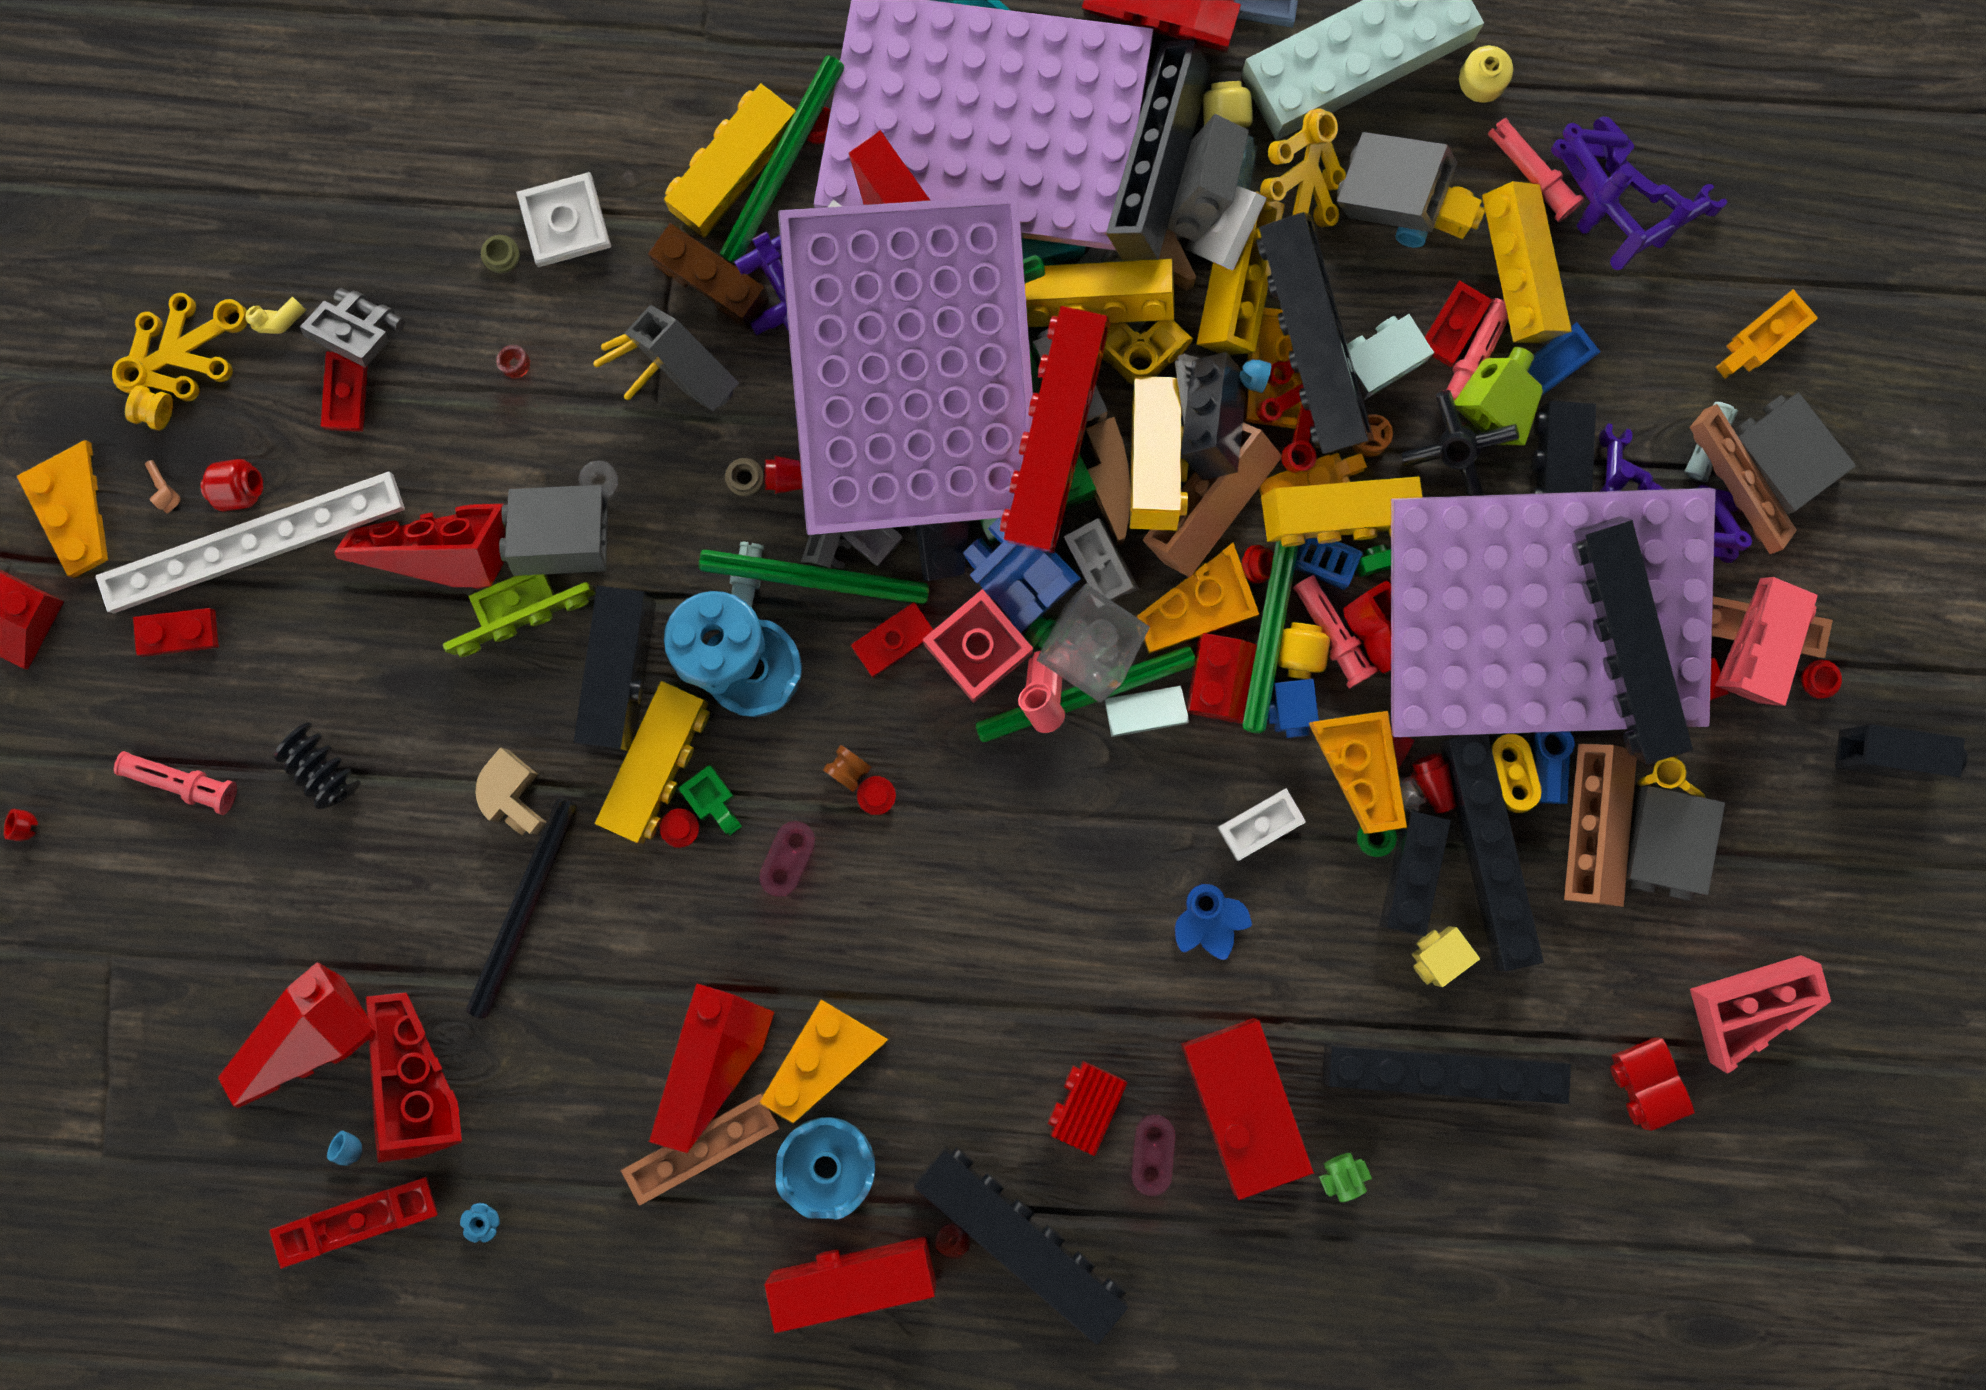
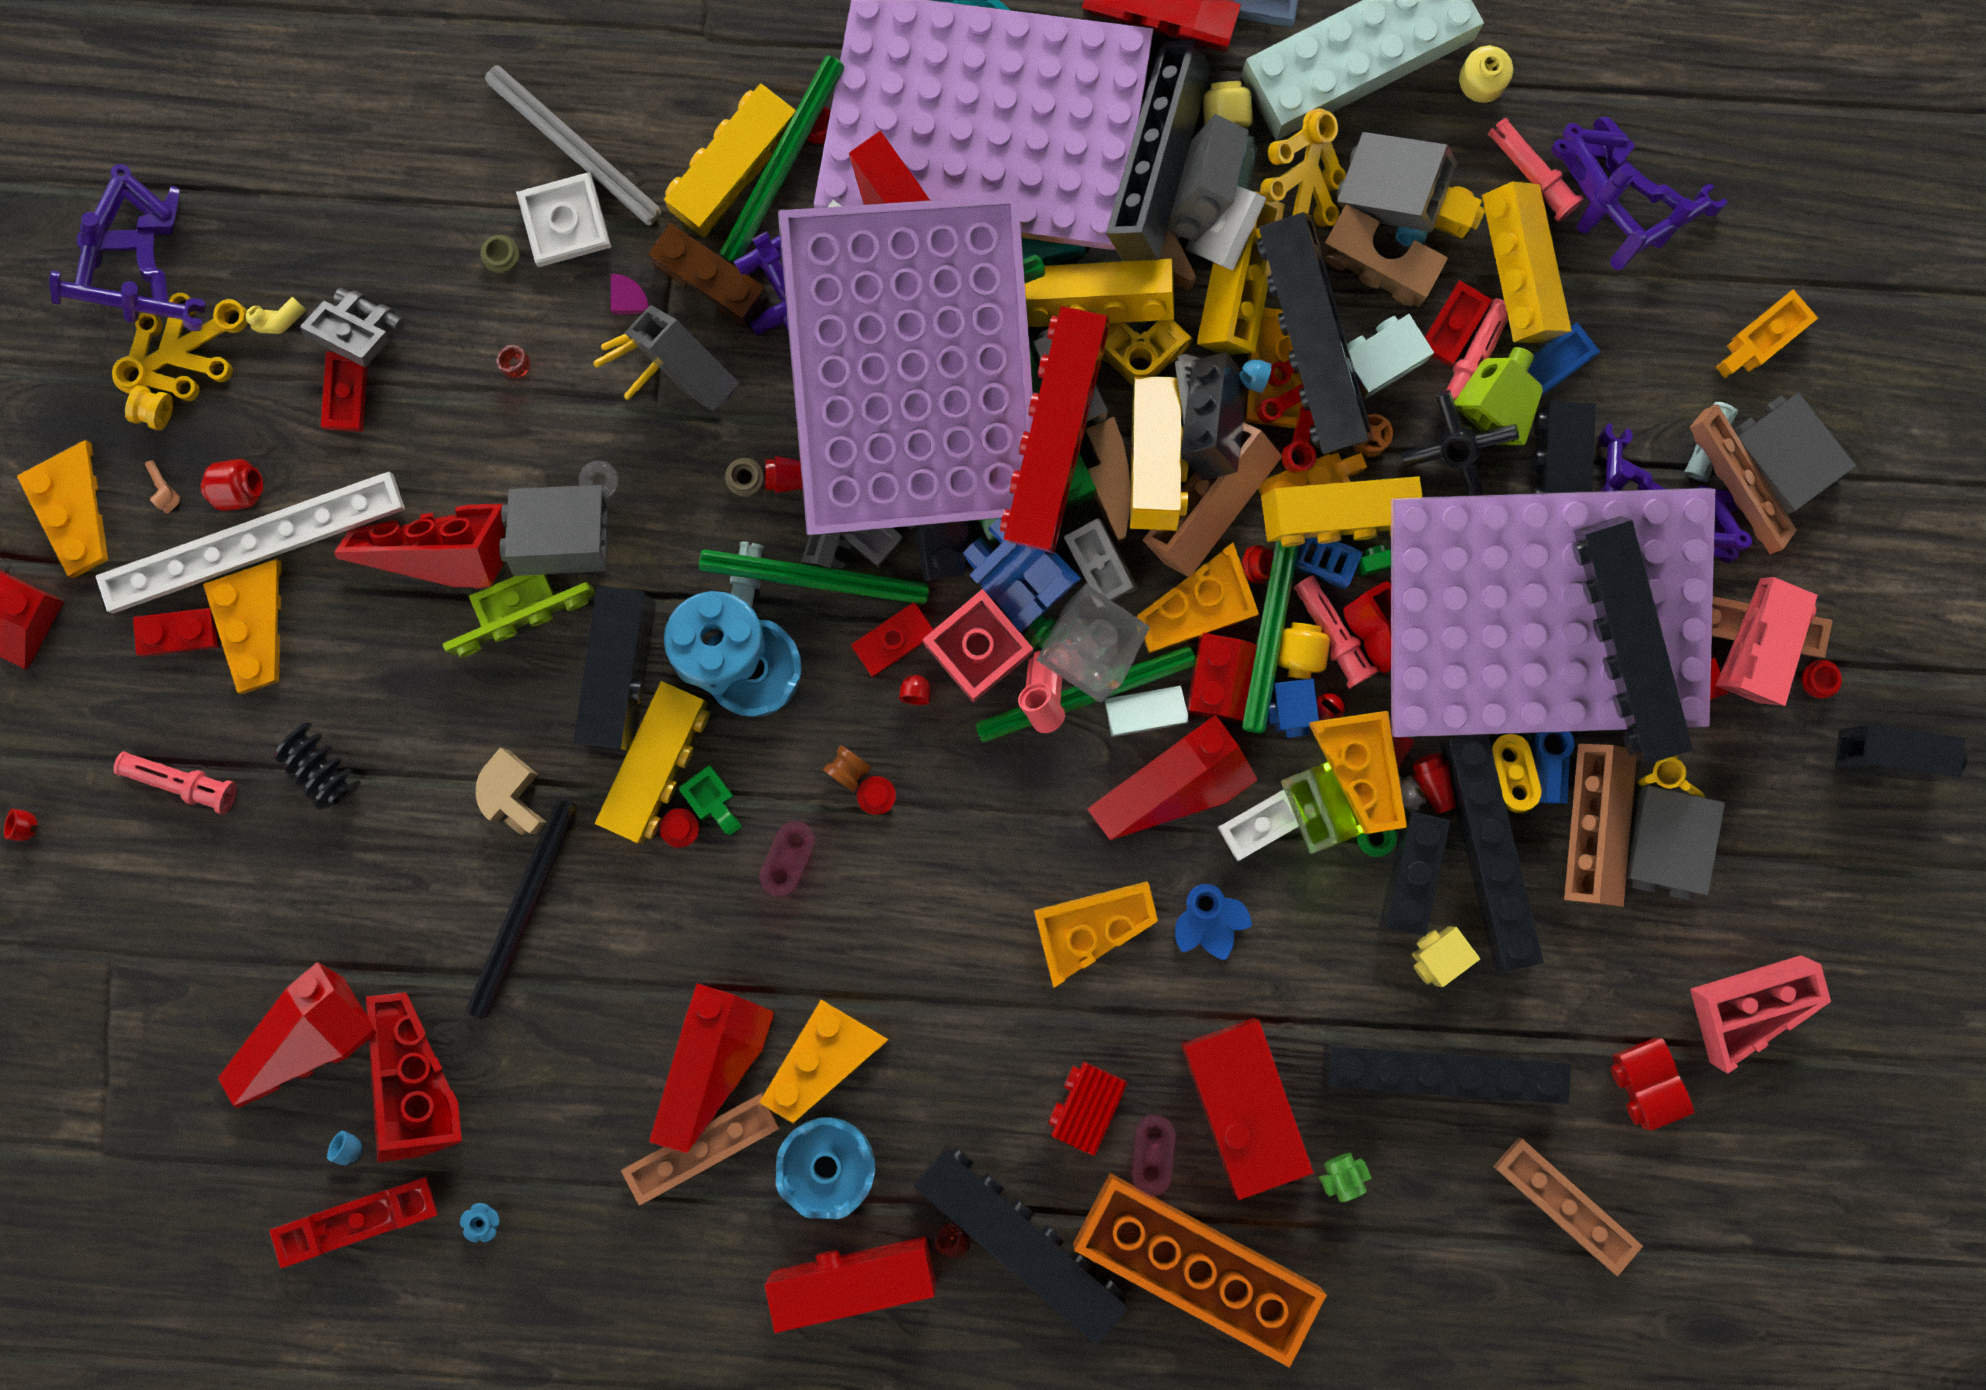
(95, 238): none -> dark purple piece
(247, 623): none -> light orange wing
(573, 145): none -> light grey axle
(627, 296): none -> magenta tile
(915, 691): none -> red hinge
(1091, 926): none -> light orange wing
(1185, 779): none -> red wedge
(1199, 1270): none -> orange brick
(1321, 808): none -> clear neon green brick
(1335, 701): none -> red hinge
(1352, 248): none -> medium nougat arch
(1568, 1206): none -> nougat plate

